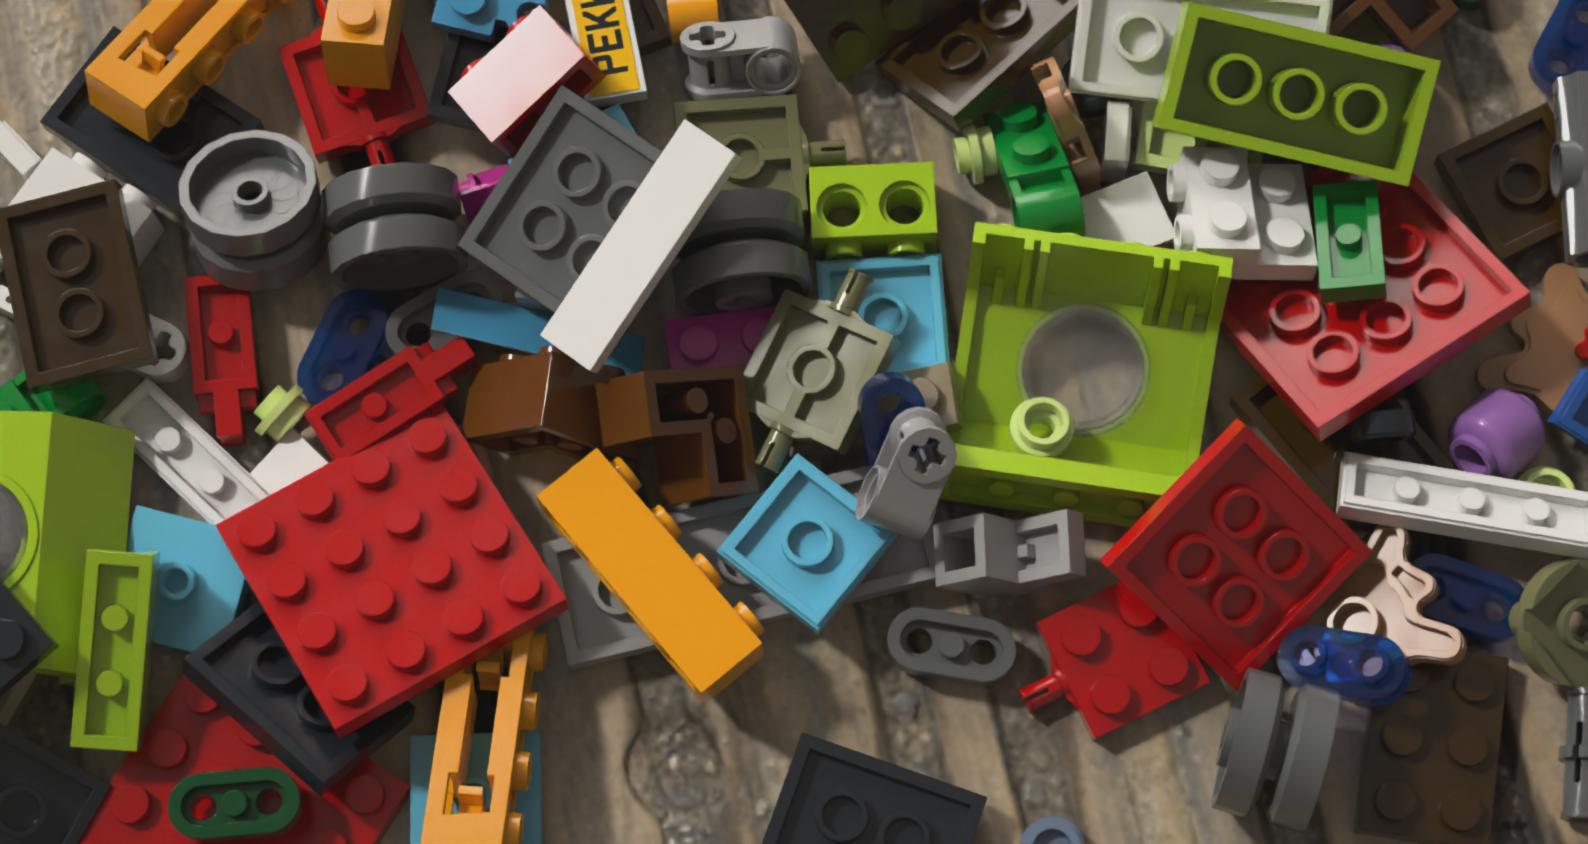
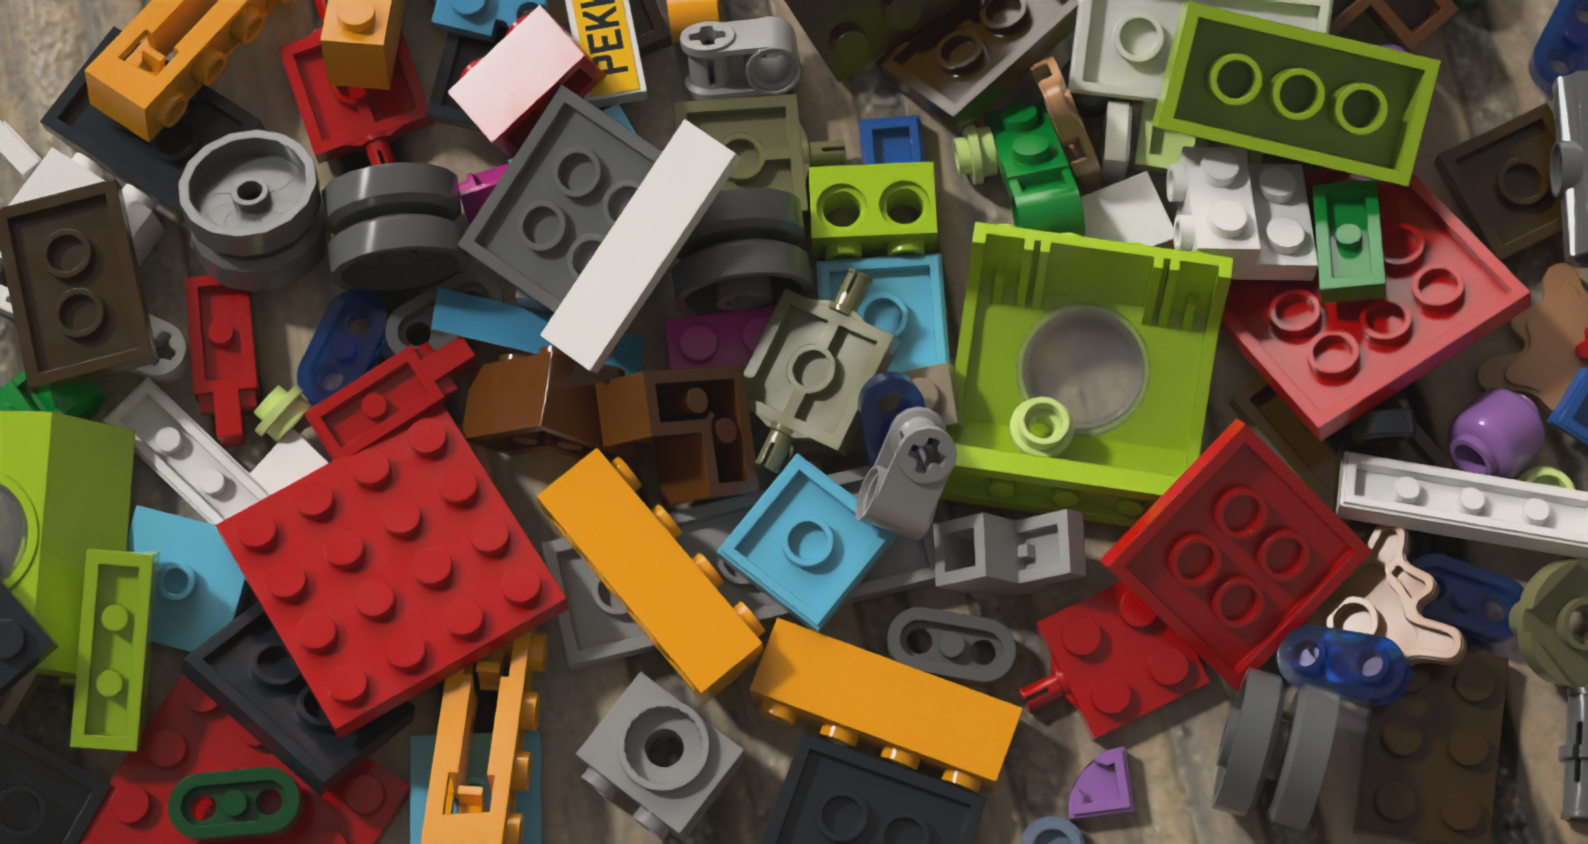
(666, 797): none -> light grey brick
(884, 705): none -> light orange brick
(891, 140): none -> blue tile
(1102, 788): none -> medium lavender tile

